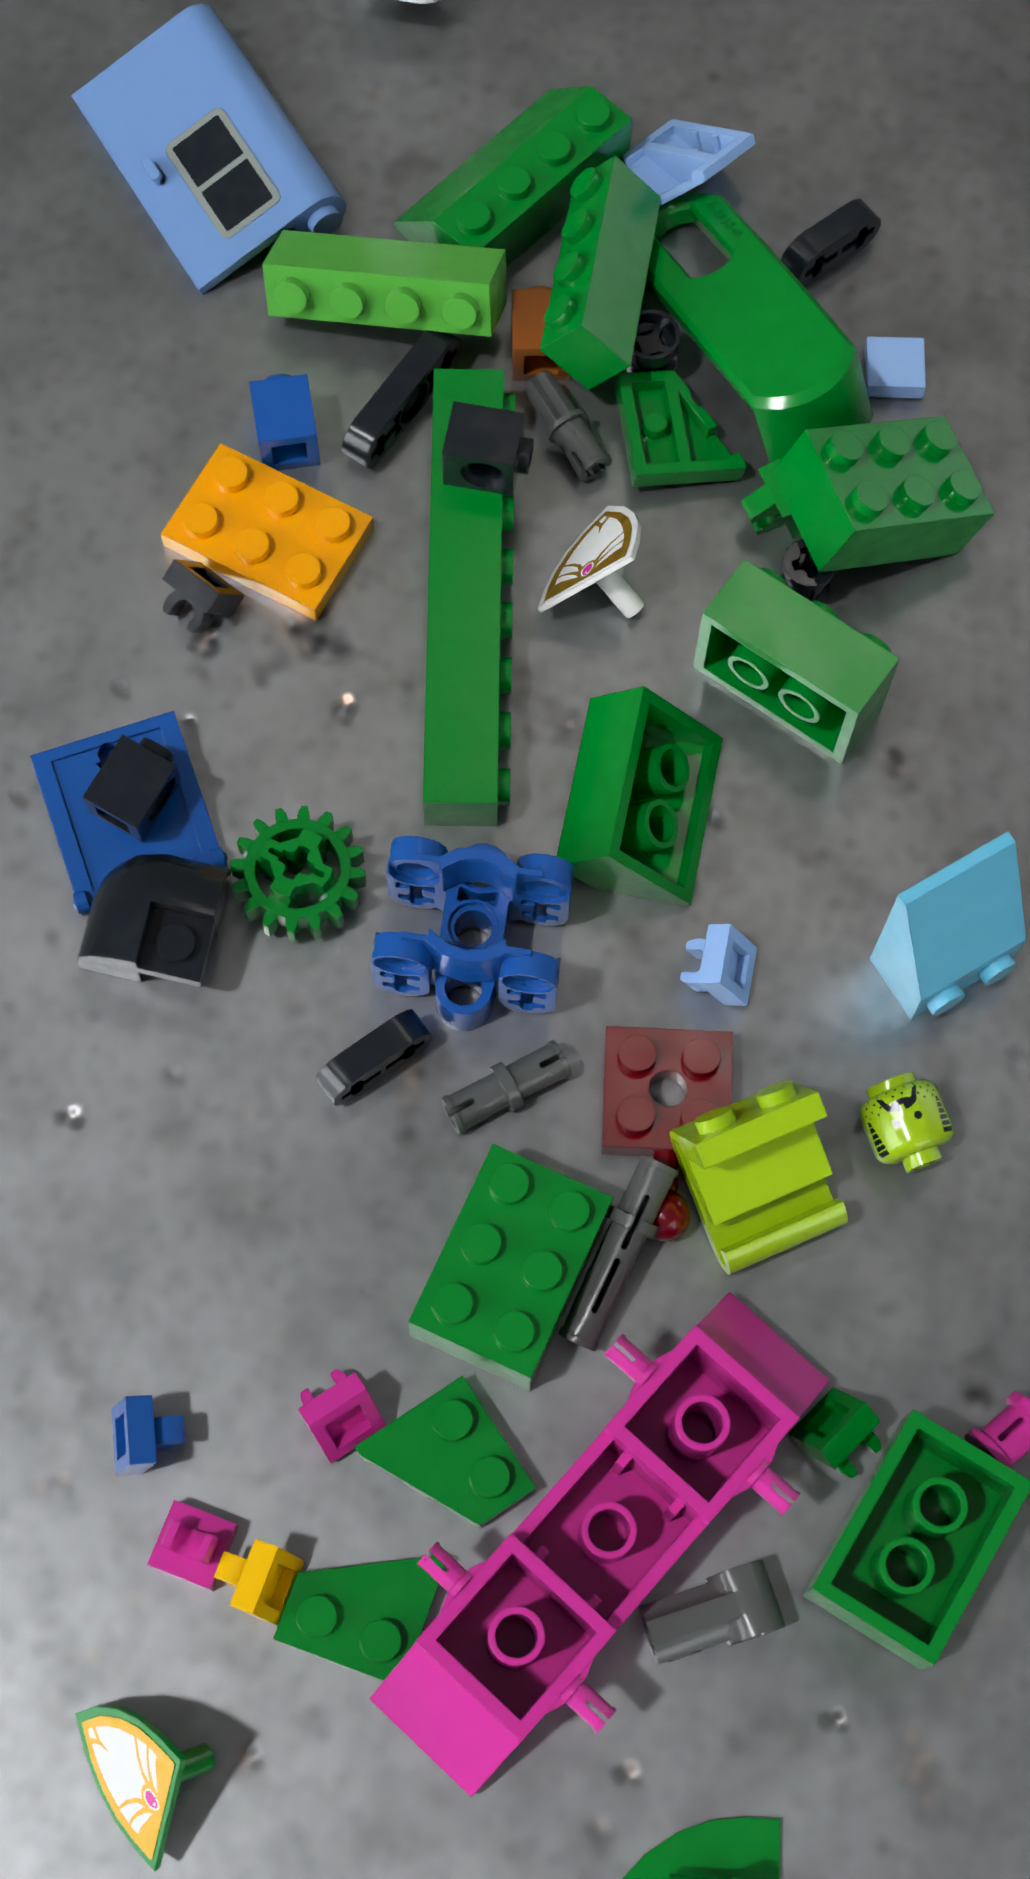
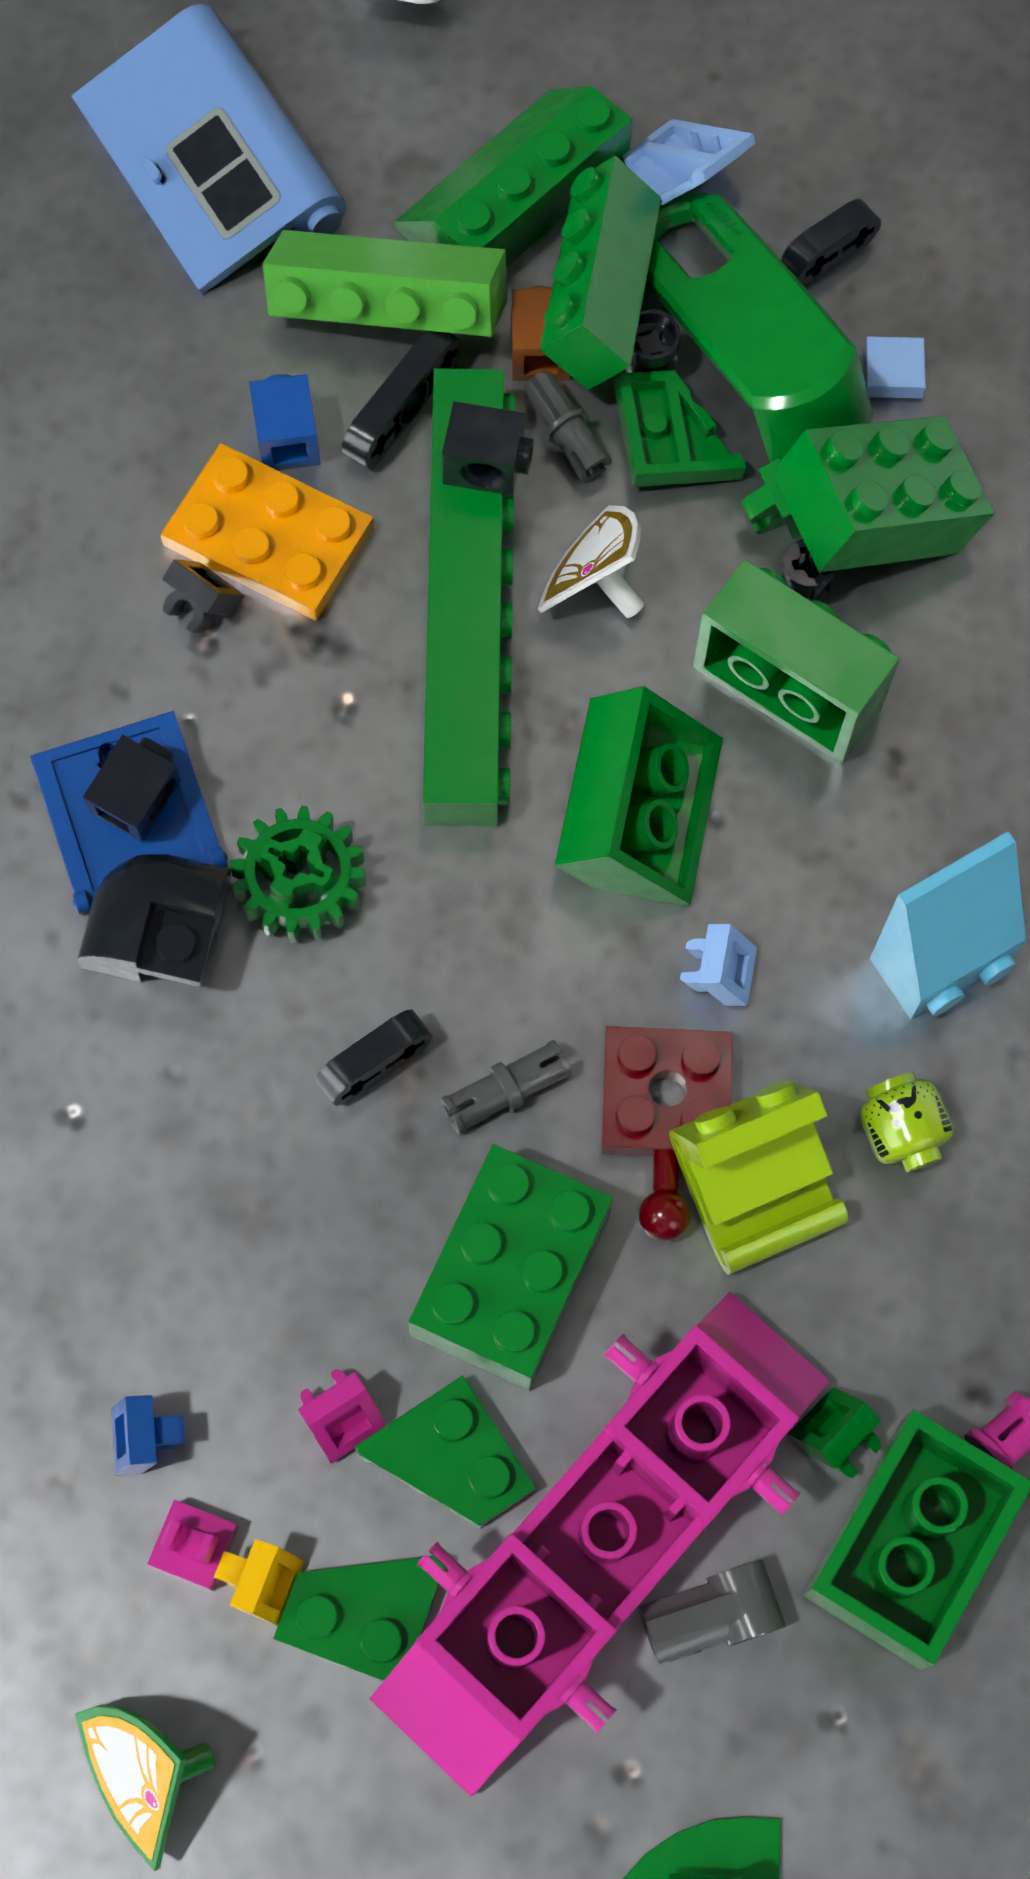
(429, 877): blue piece -> none
(587, 1322): dark grey pin -> none

